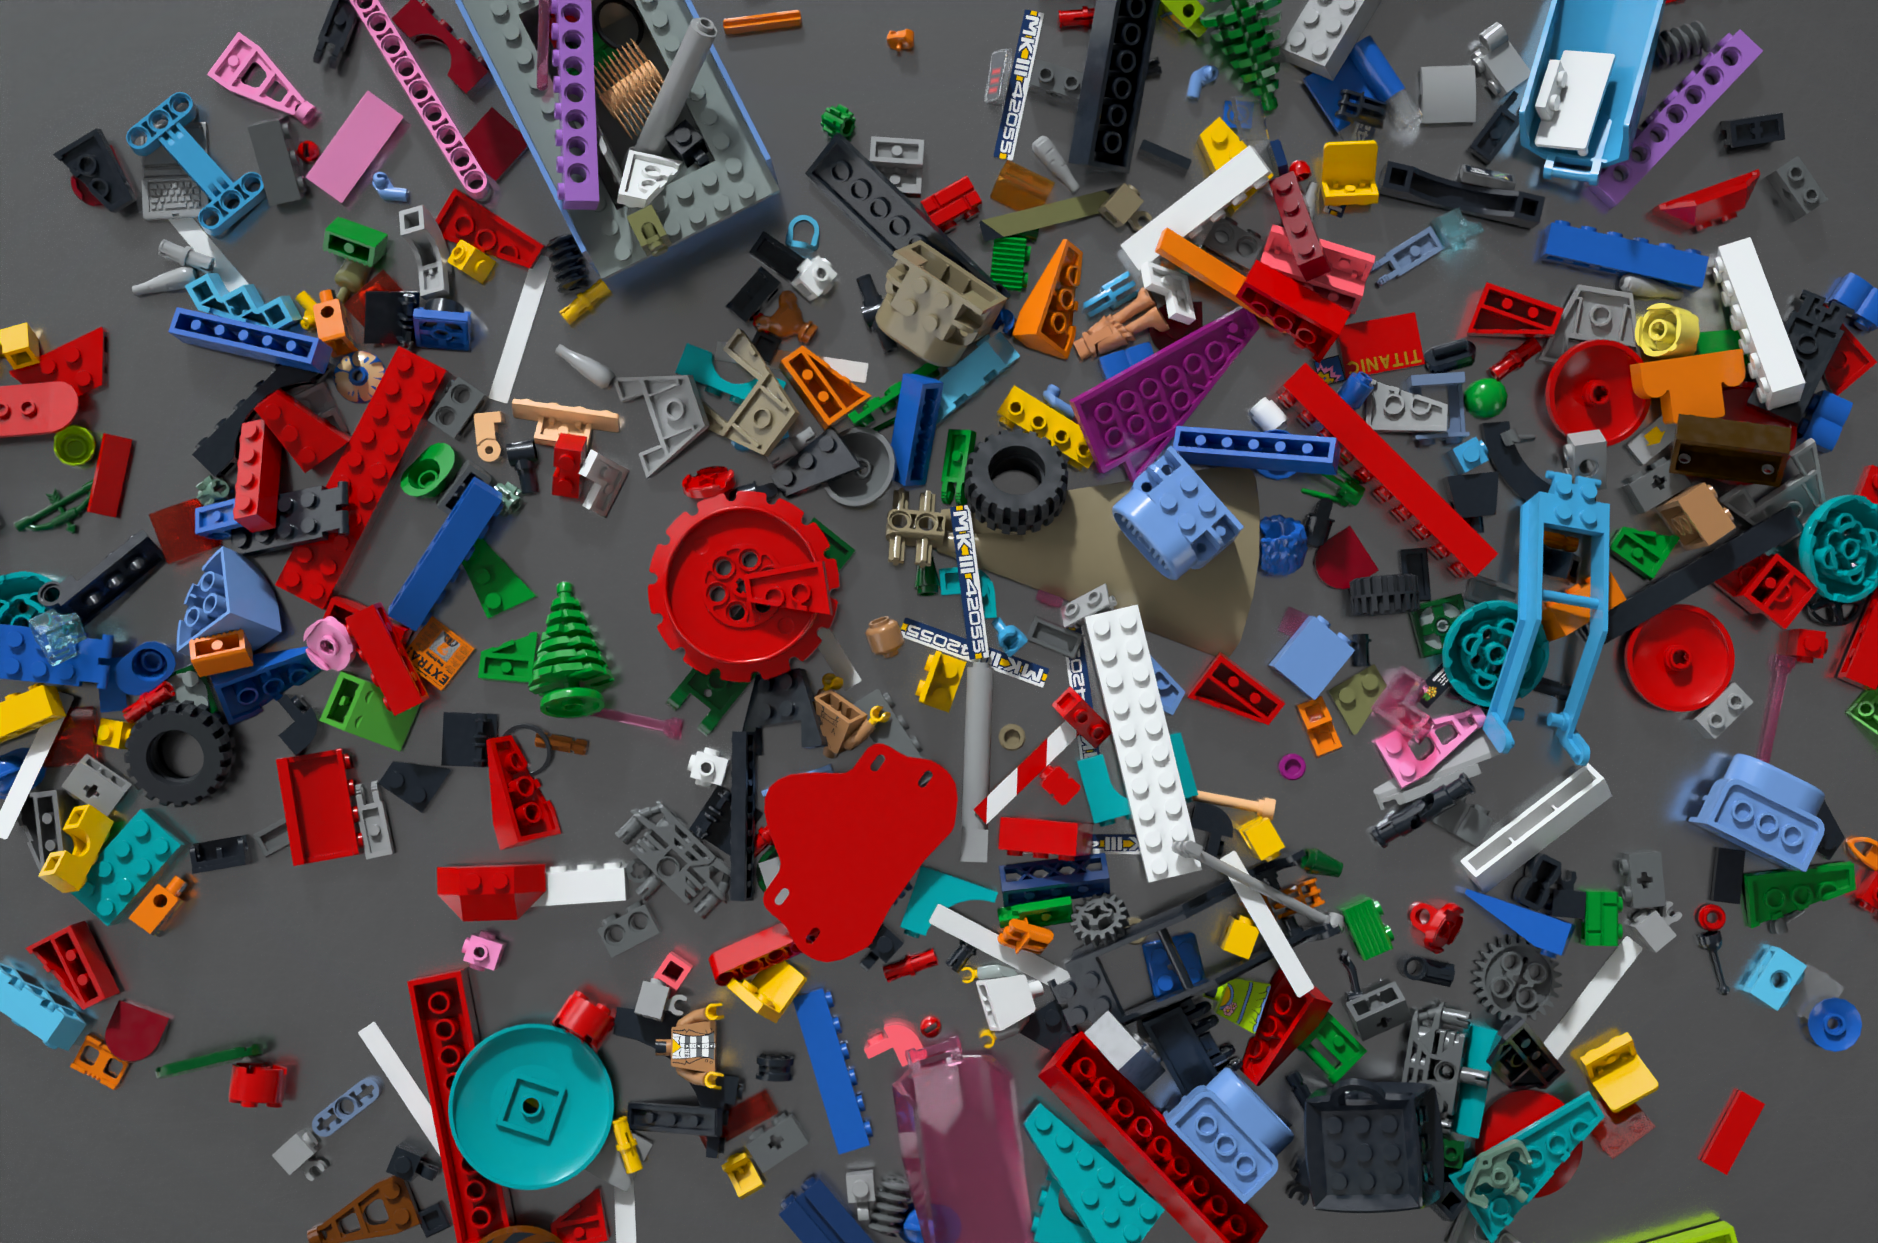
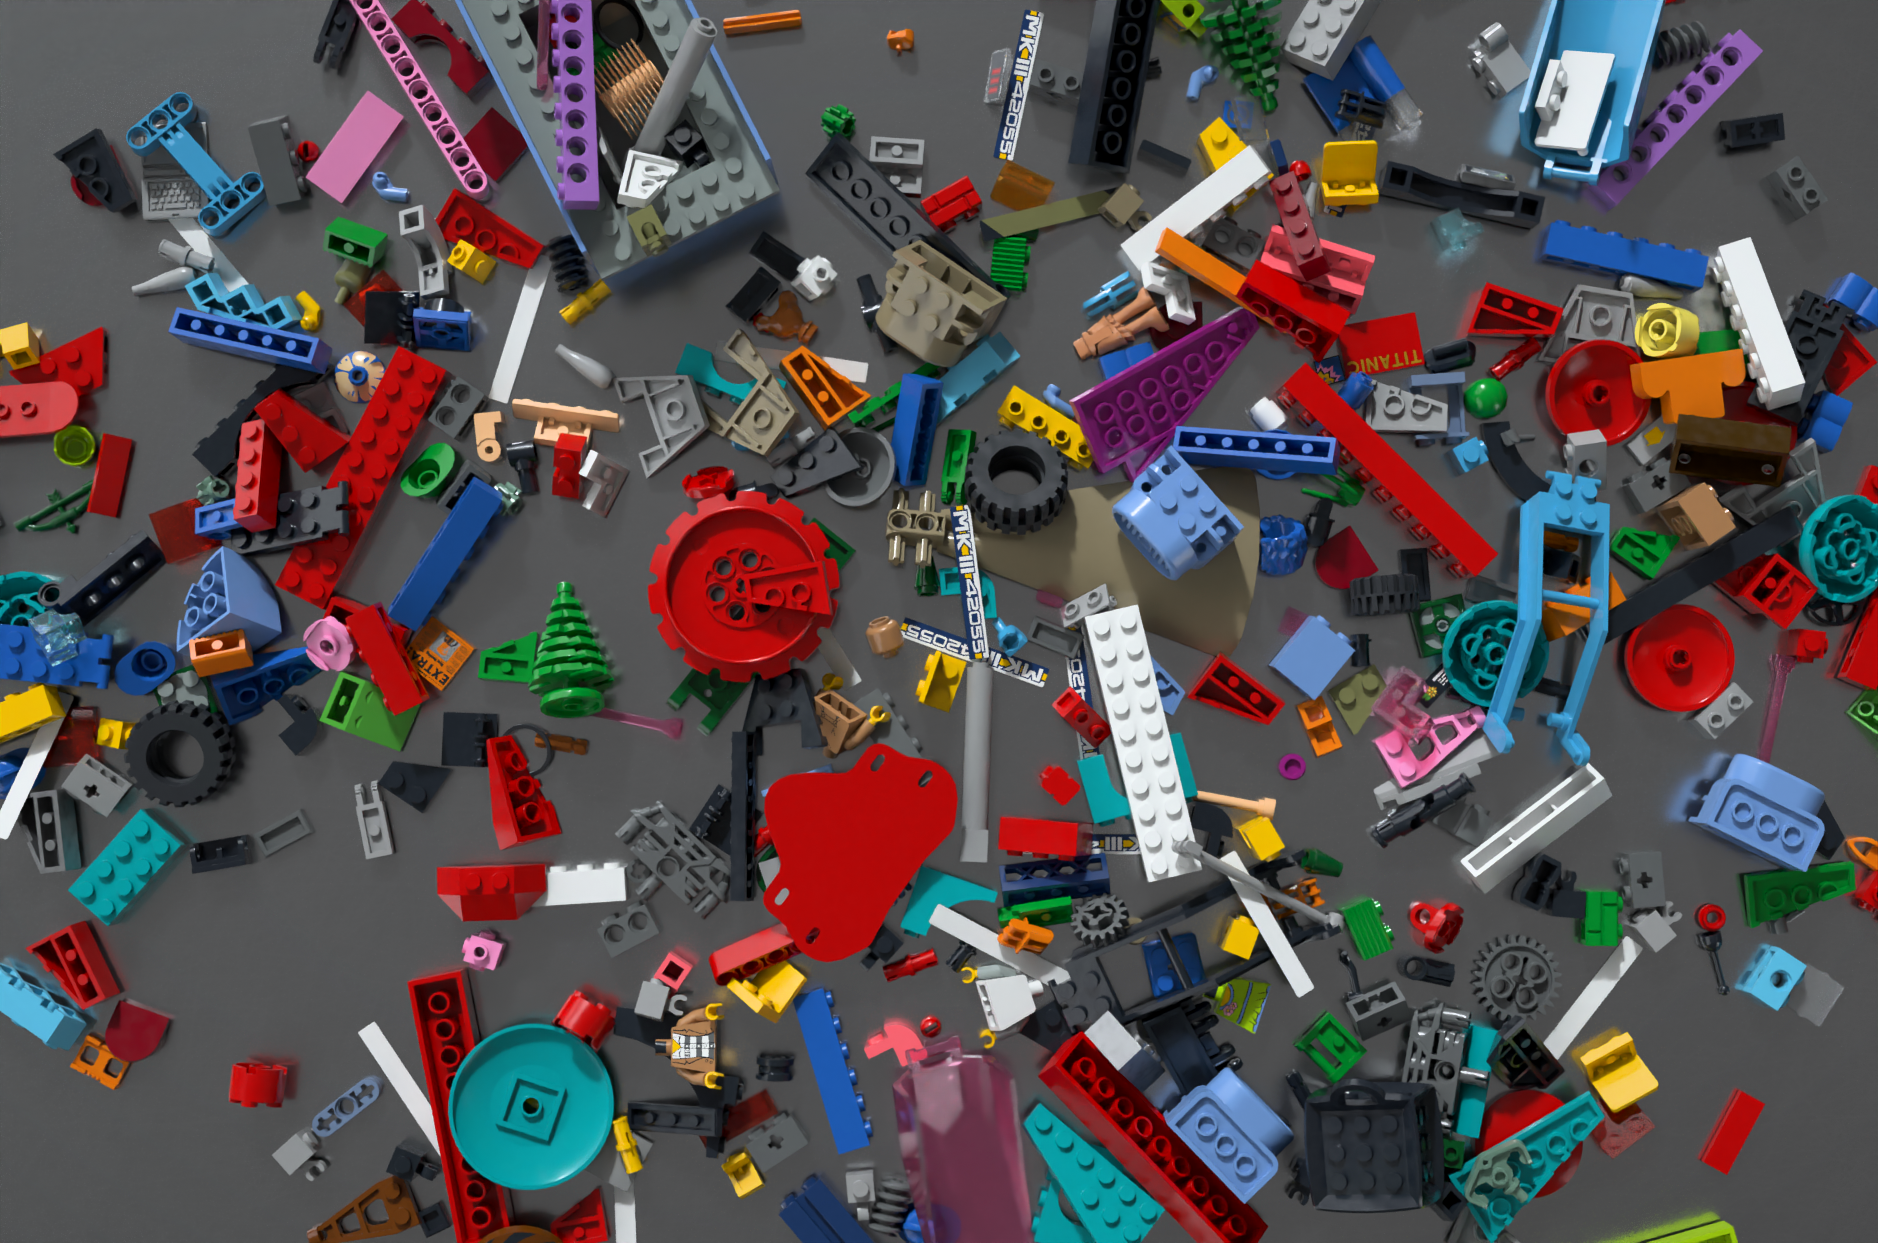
(89, 831): yellow arch -> none
(113, 698): blue tile -> none
(148, 702): red pin -> none
(151, 914): orange torso -> none
(209, 1061): dark green tile -> none
(237, 60): bright pink plate -> none
(319, 806): red panel -> none
(334, 324): orange torso -> none
(495, 581): green wing -> none
(718, 764): white brick -> none
(766, 346): black tile -> none
(803, 245): medium azure piece -> none
(1007, 318): blue piece -> none
(1011, 737): dark tan tile -> none
(1026, 772): sticker -> none
(1048, 312): orange wedge -> none
(1050, 156): light grey piece -> none
(1076, 17): red pin -> none
(1282, 1027): red wedge -> none
(1409, 254): sand blue hinge -> none
(1448, 94): light grey slope -> none
(1473, 496): black torso -> none
(1496, 131): black hinge -> none
(1537, 928): blue wedge -> none
(1709, 204): red wedge -> none
(1728, 875): black tile -> none
(1846, 1028): blue dish -> none

